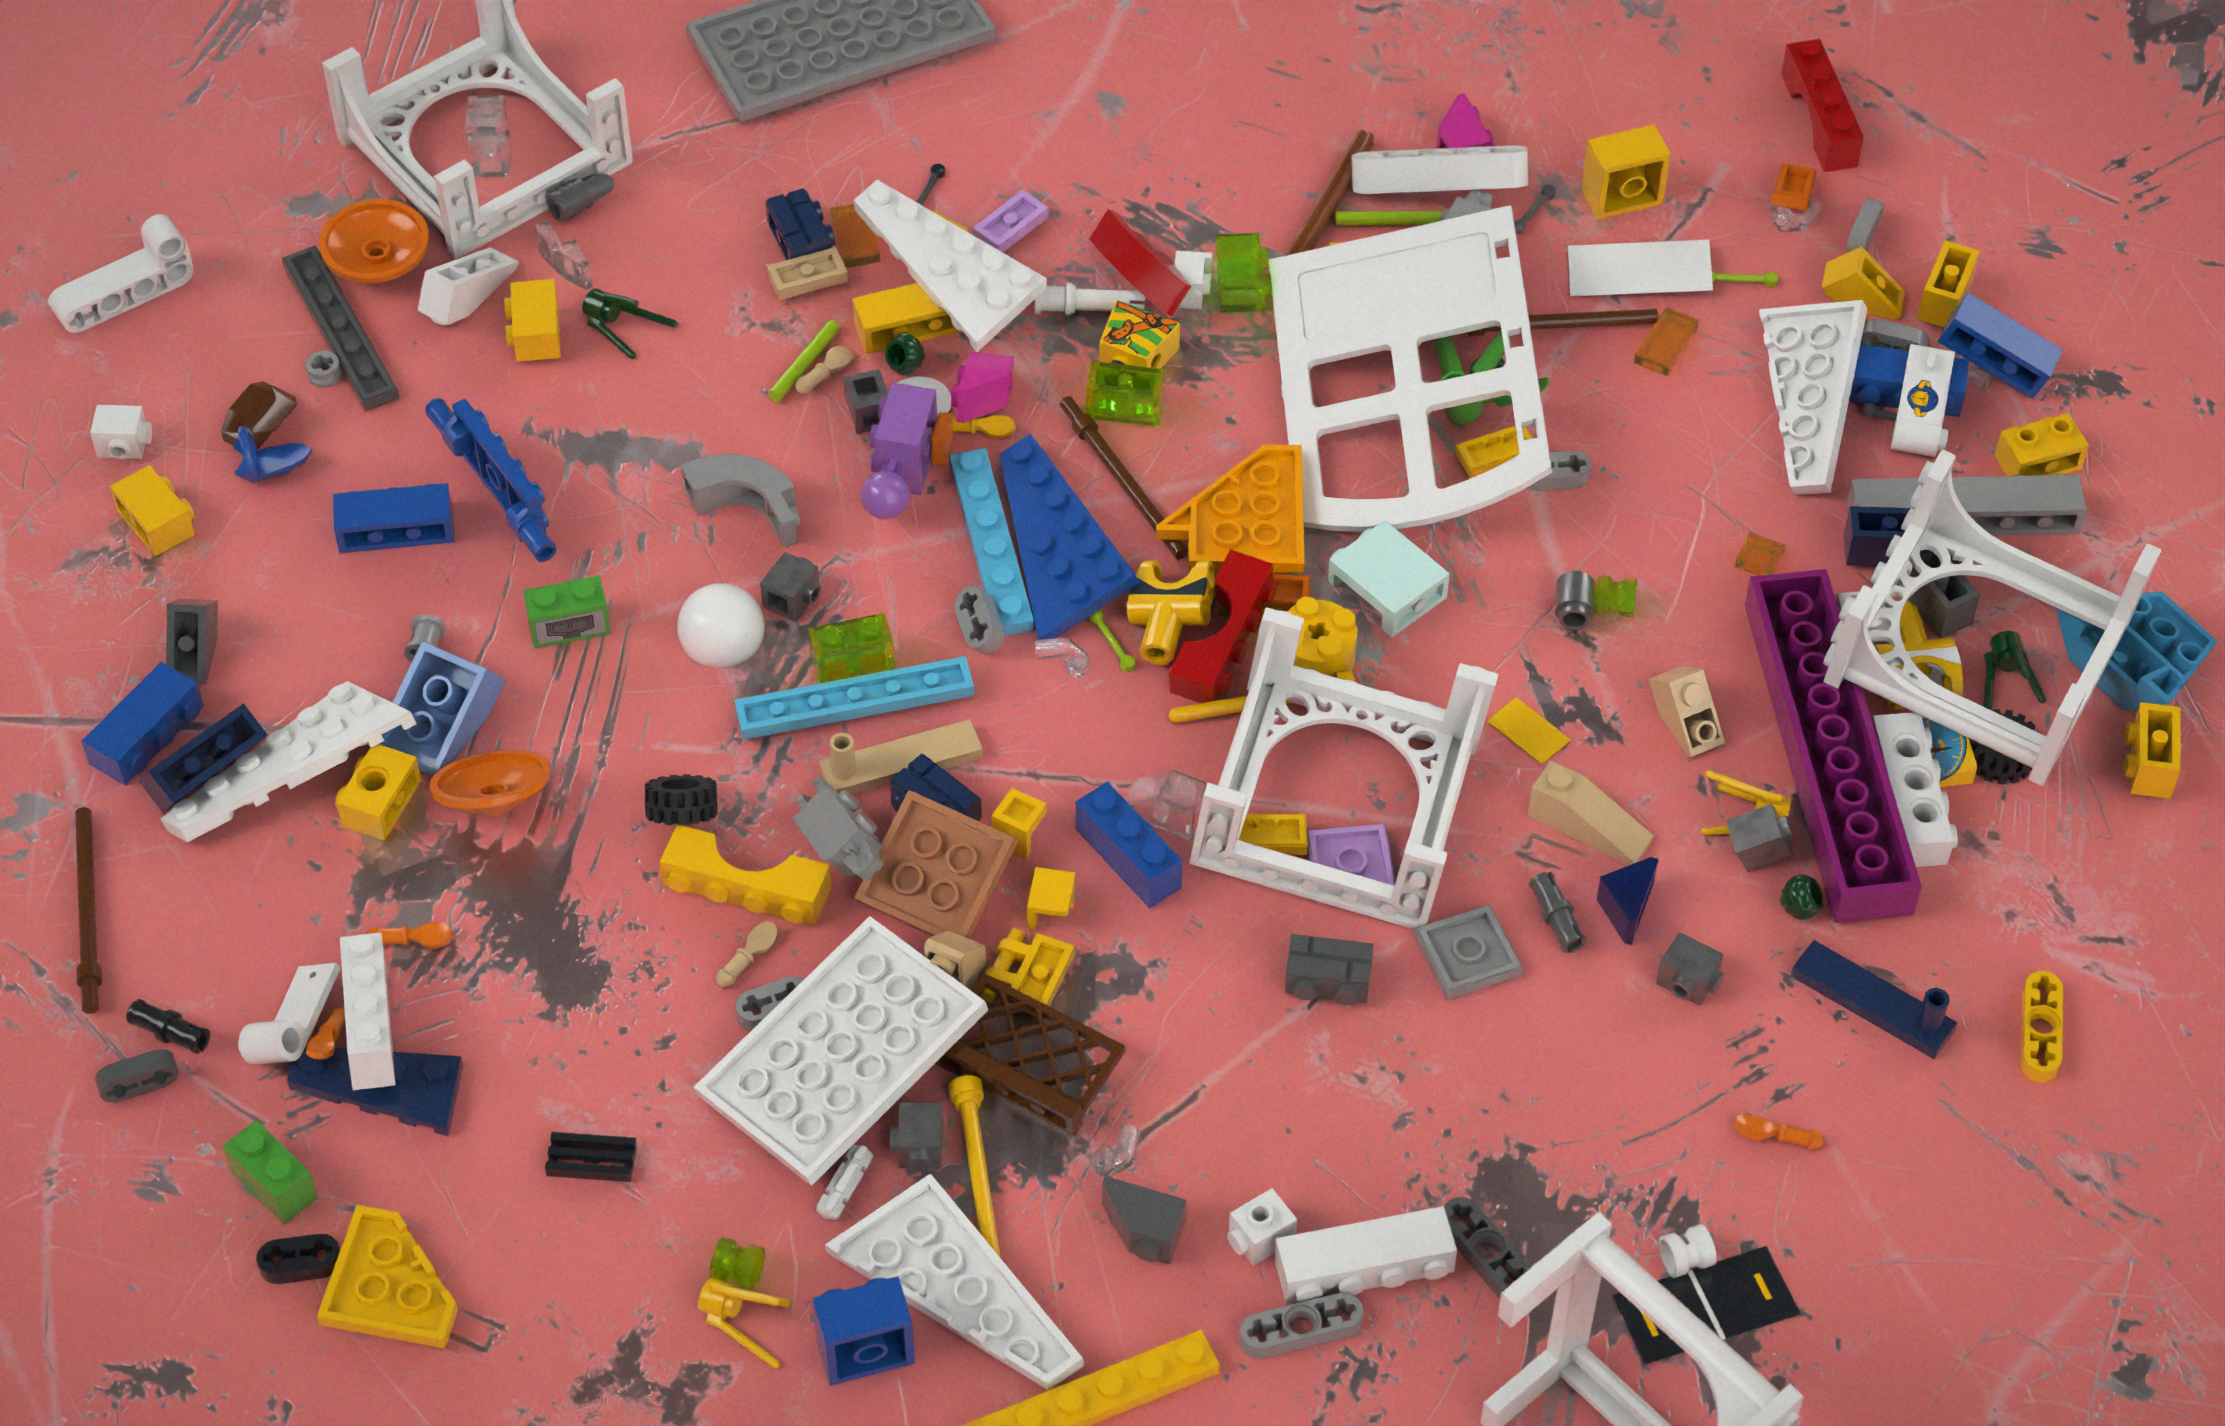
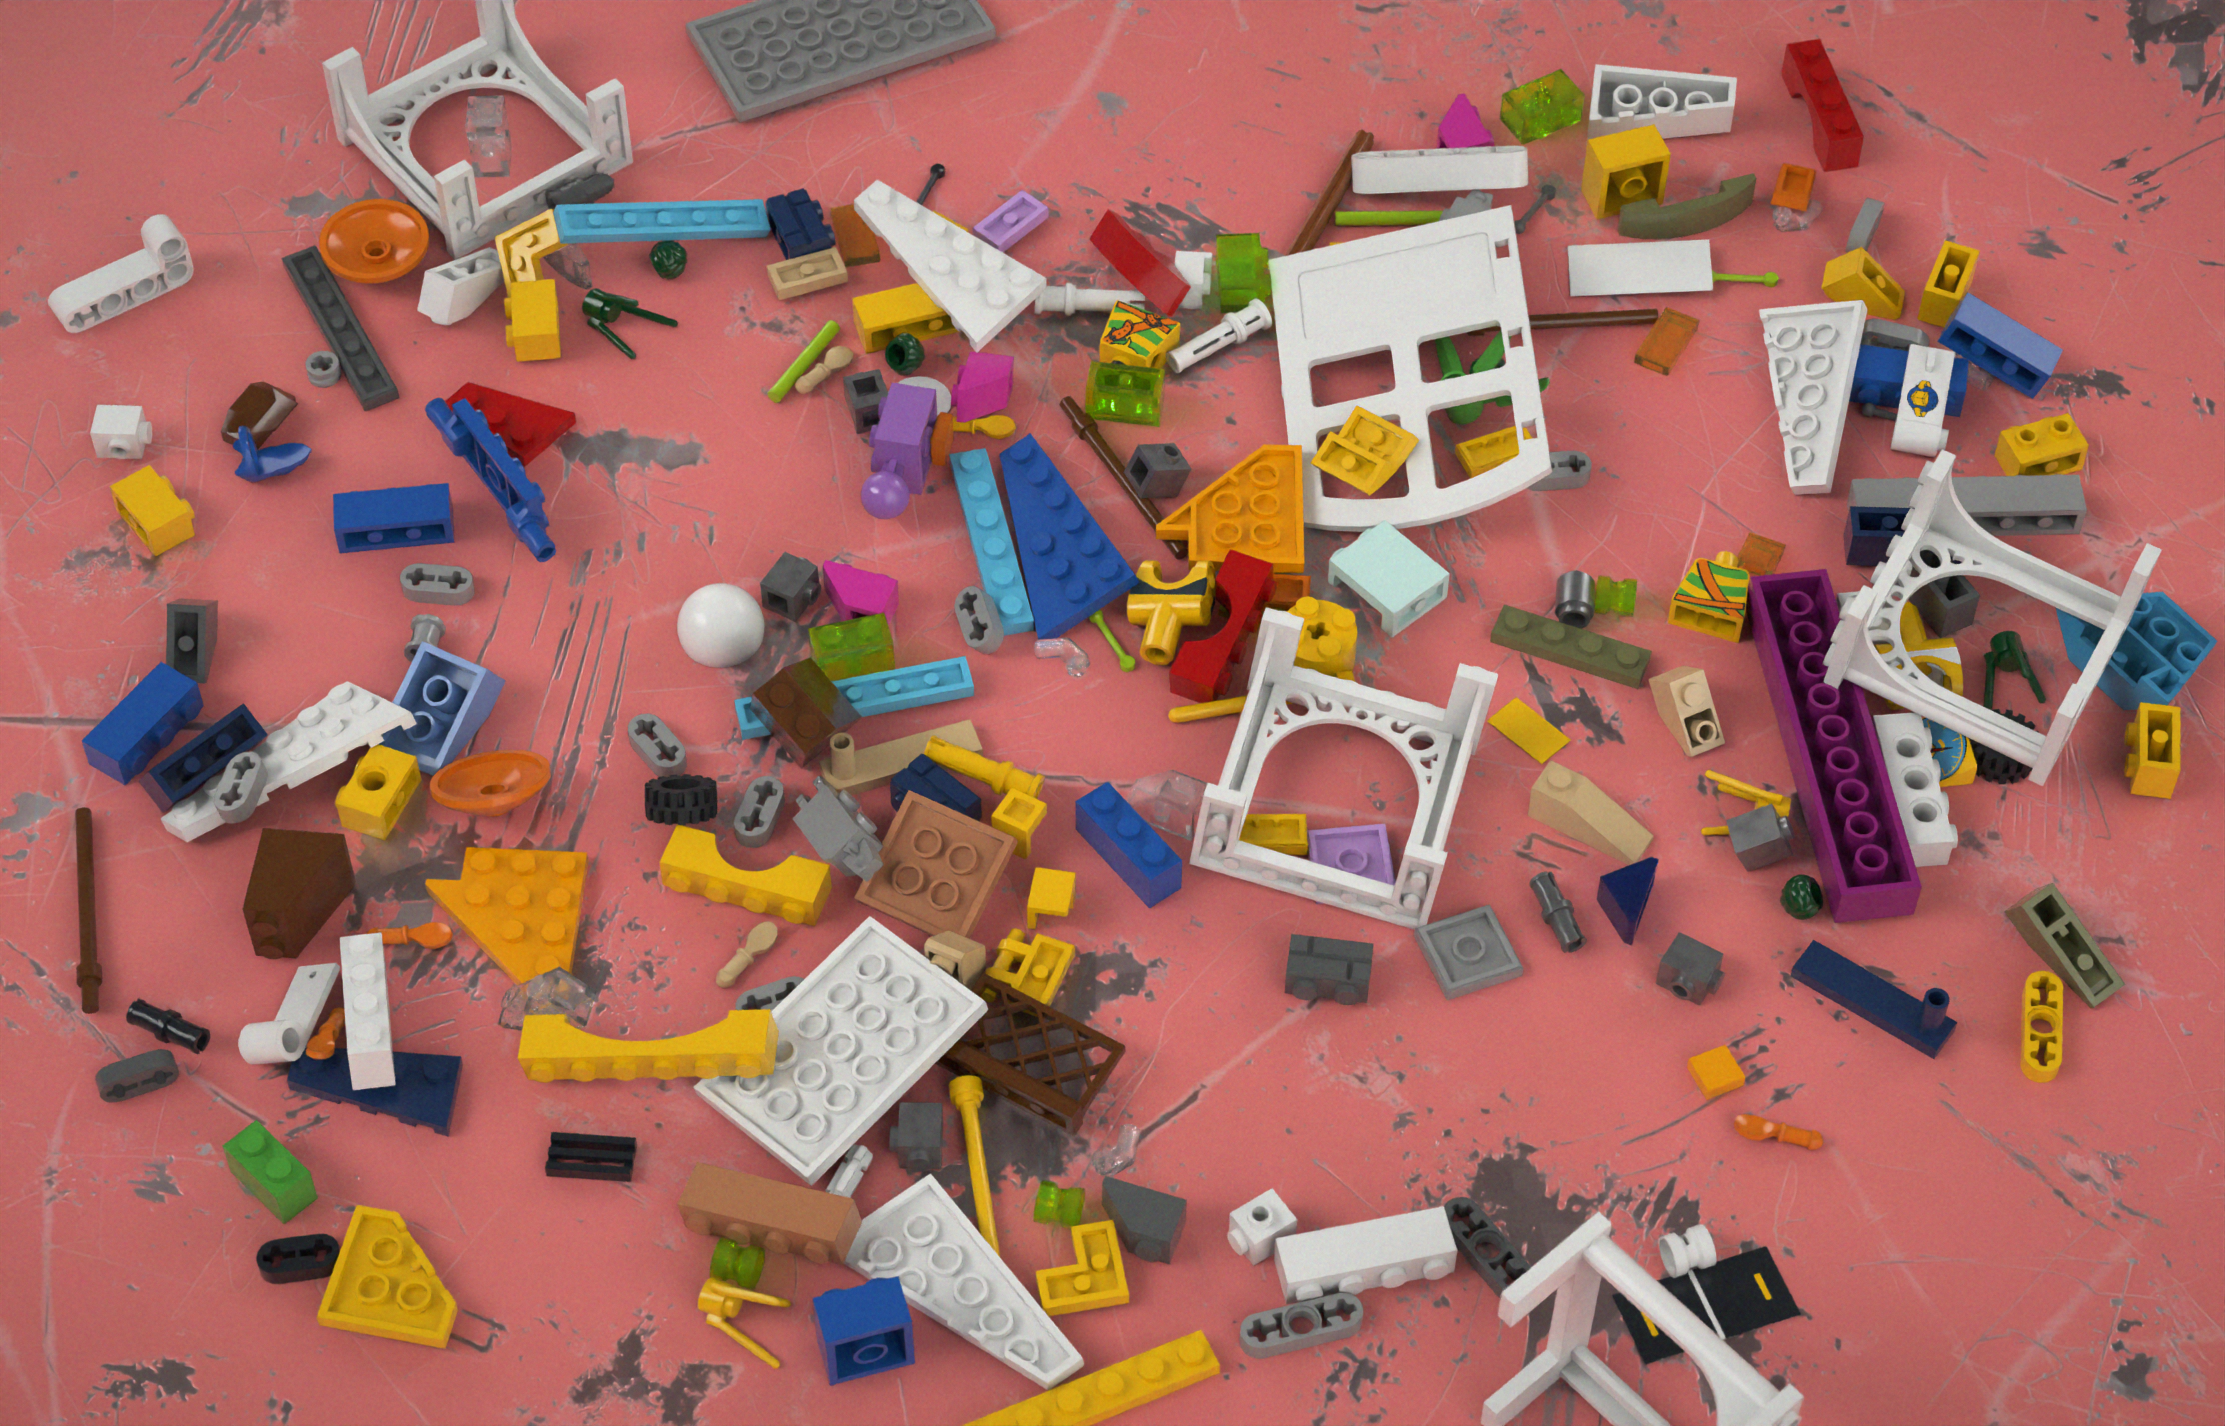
(234, 786): none -> light grey beam
(295, 889): none -> reddish brown slope
(437, 584): none -> light grey beam
(518, 906): none -> light orange wing
(522, 423): none -> red wing
(524, 246): none -> yellow plate
(548, 994): none -> clear slope
(567, 612): bright green brick -> none
(651, 750): none -> light grey beam
(661, 221): none -> medium azure plate
(668, 259): none -> dark green piece
(733, 1047): none -> yellow arch
(743, 481): light grey arch -> none
(767, 814): none -> light grey beam
(769, 1214): none -> nougat brick
(803, 710): none -> reddish brown slope
(859, 592): none -> dark pink slope
(997, 775): none -> yellow pin
(1059, 1204): none -> clear neon green wheel
(1091, 1283): none -> yellow plate
(1157, 470): none -> flat silver brick
(1233, 329): none -> white pin
(1365, 451): none -> yellow slope
(1542, 106): none -> clear neon green brick
(1570, 646): none -> olive plate
(1649, 221): none -> olive slope
(1671, 100): none -> white wedge
(1712, 598): none -> torso
(1716, 1072): none -> light orange tile
(2064, 944): none -> olive slope

